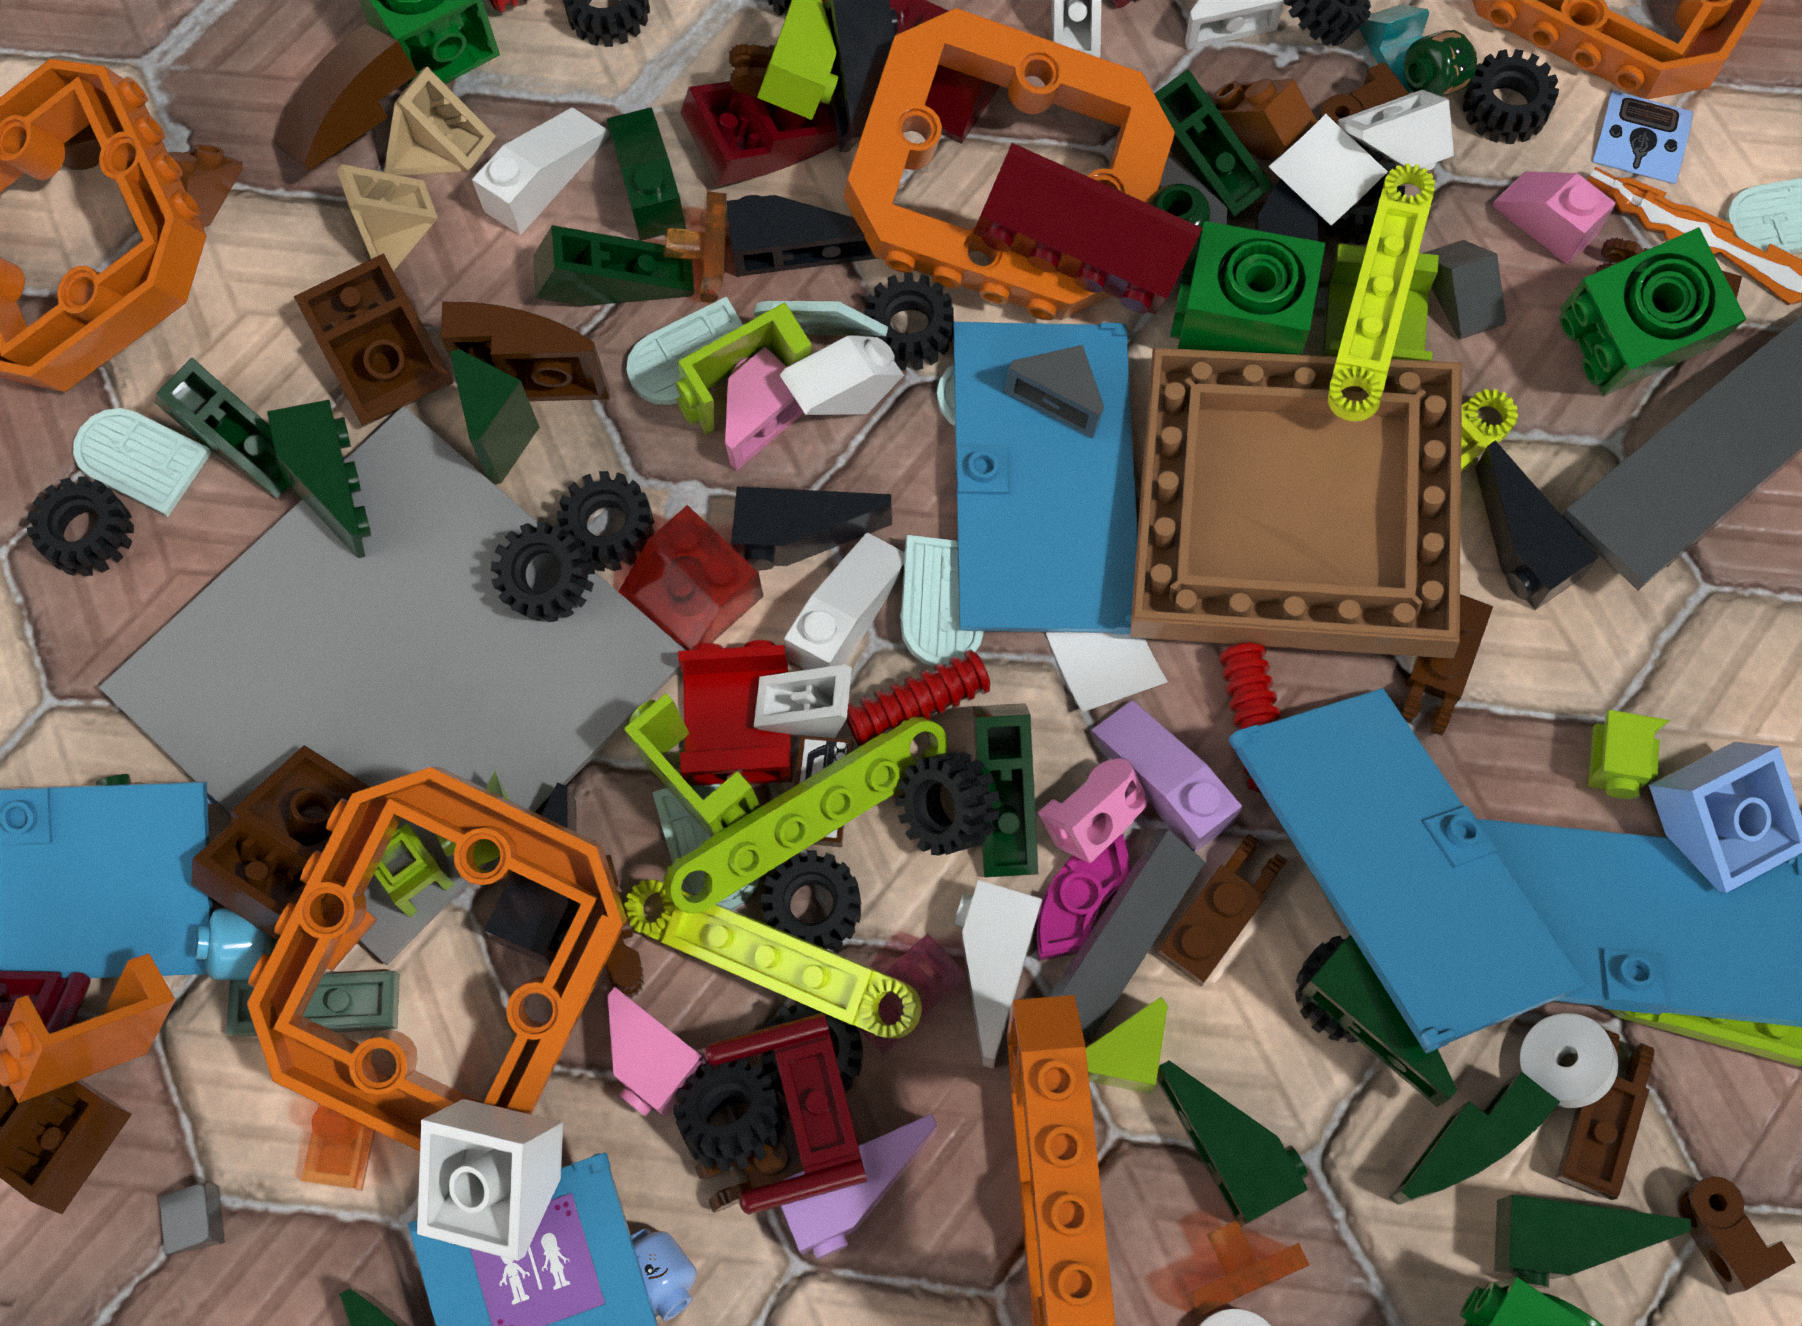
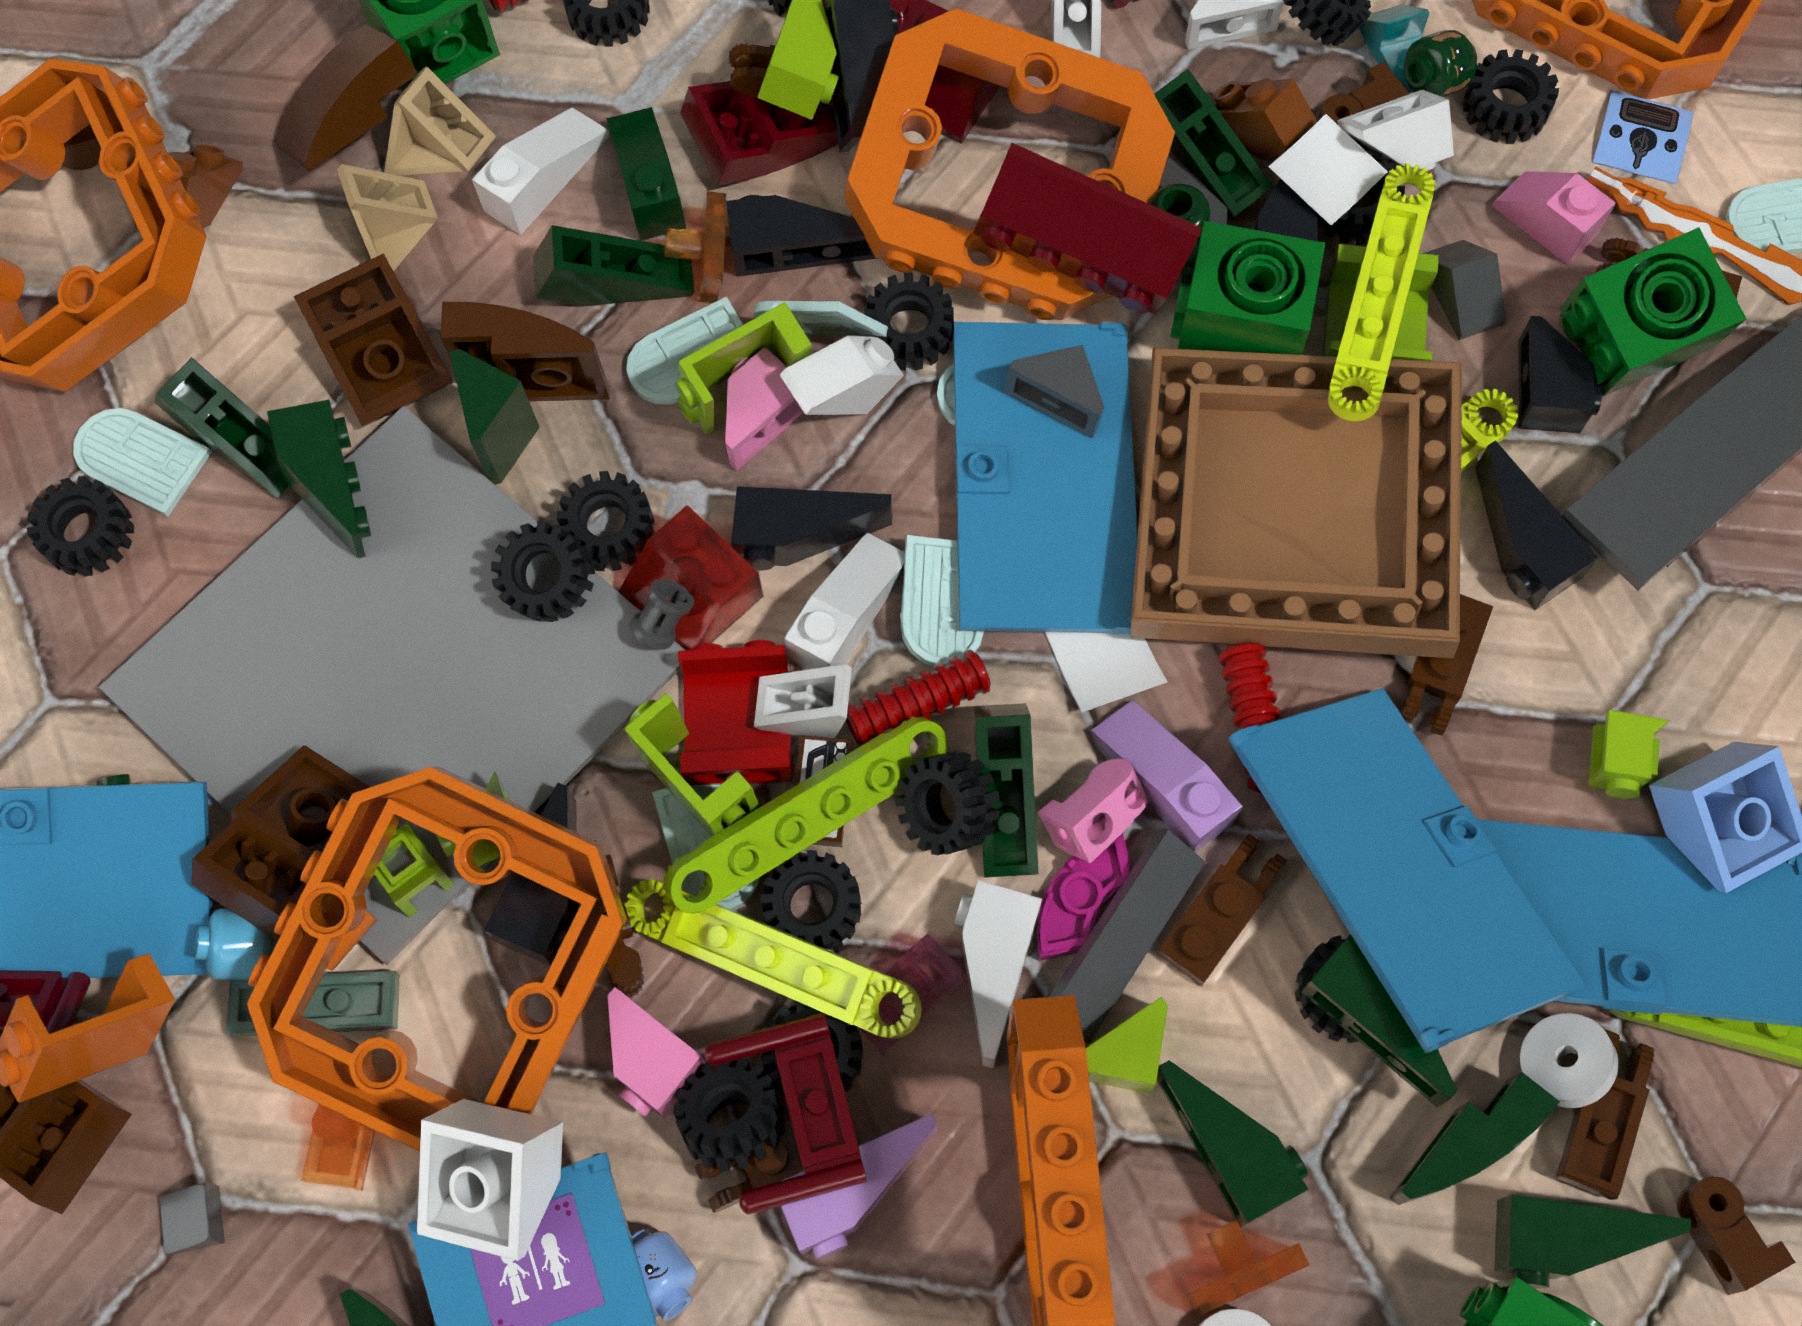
(644, 622): none -> dark grey bush
(1554, 381): none -> black slope

